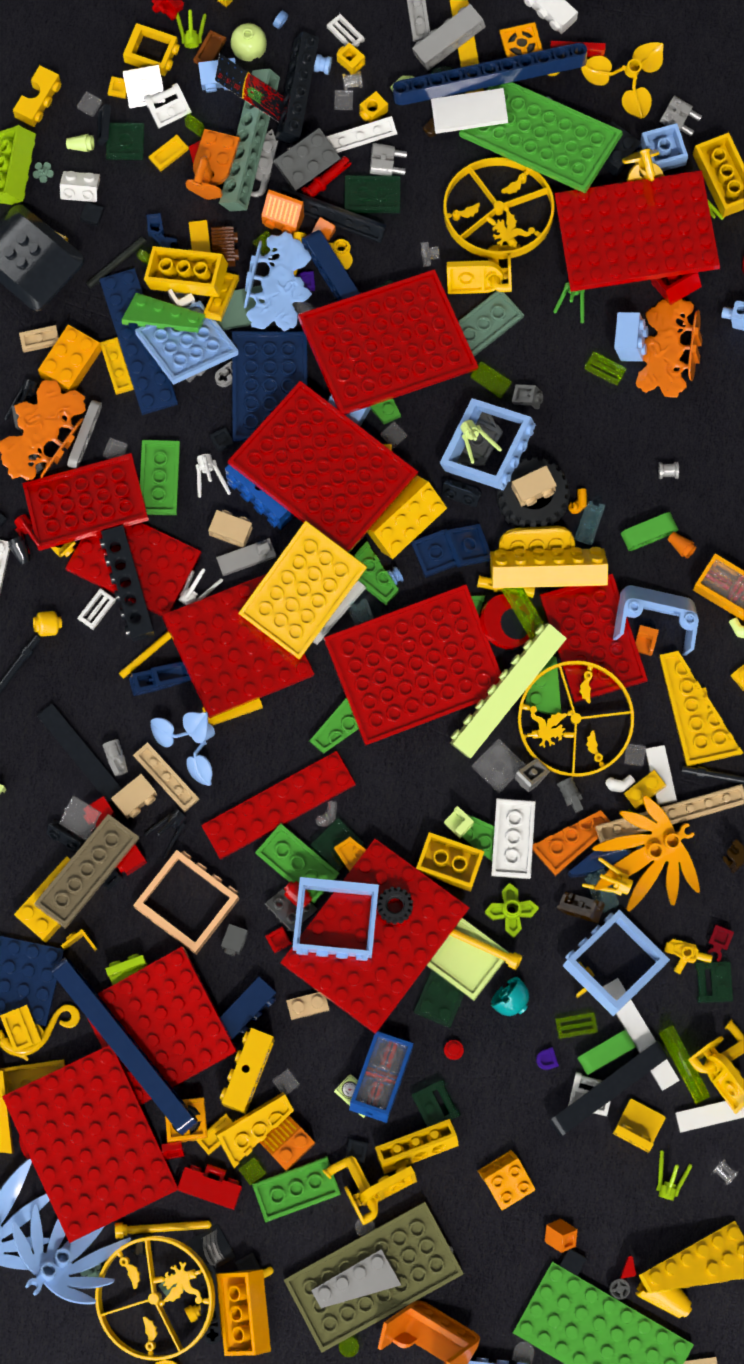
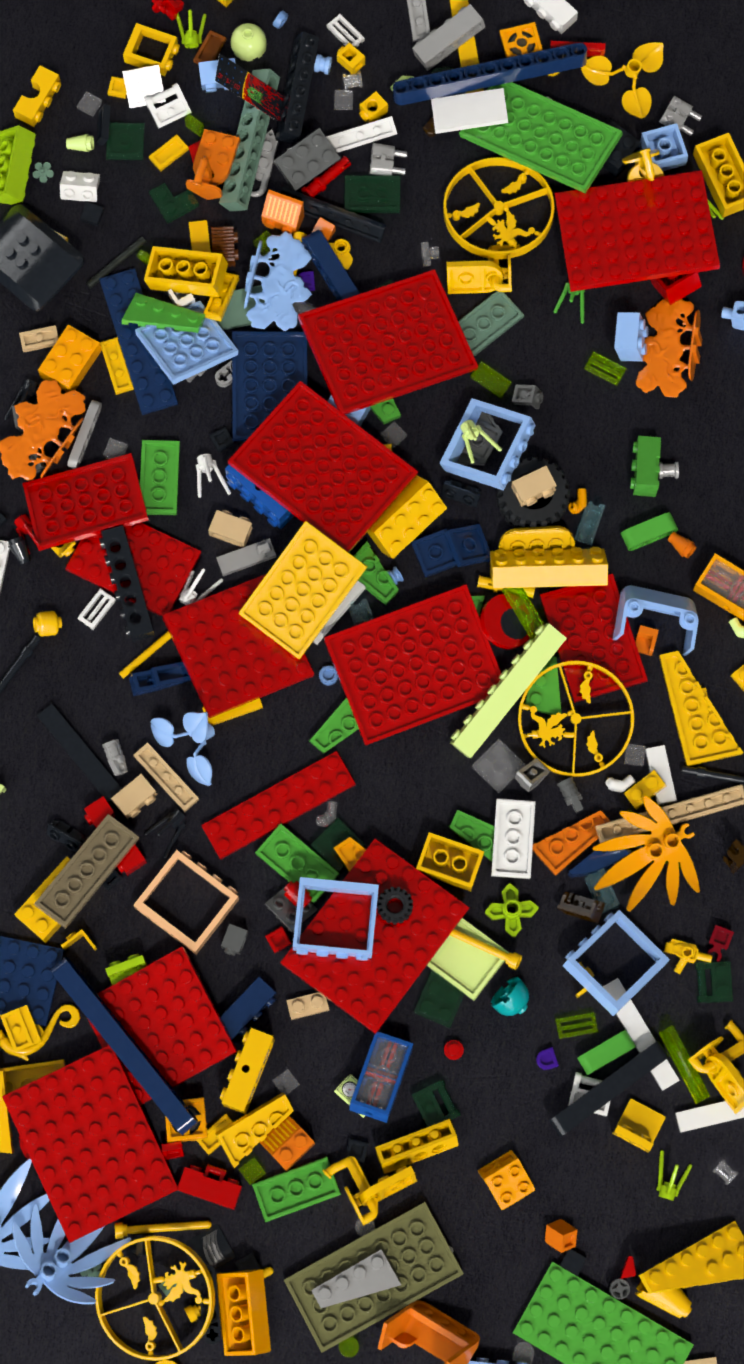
(80, 817): clear piece -> none
(155, 220): dark blue piece -> none
(170, 206): none -> clear green plate
(328, 675): none -> medium blue tile
(459, 822): yellowish green panel -> none
(621, 883): yellow plant -> none
(646, 466): none -> bright green wedge

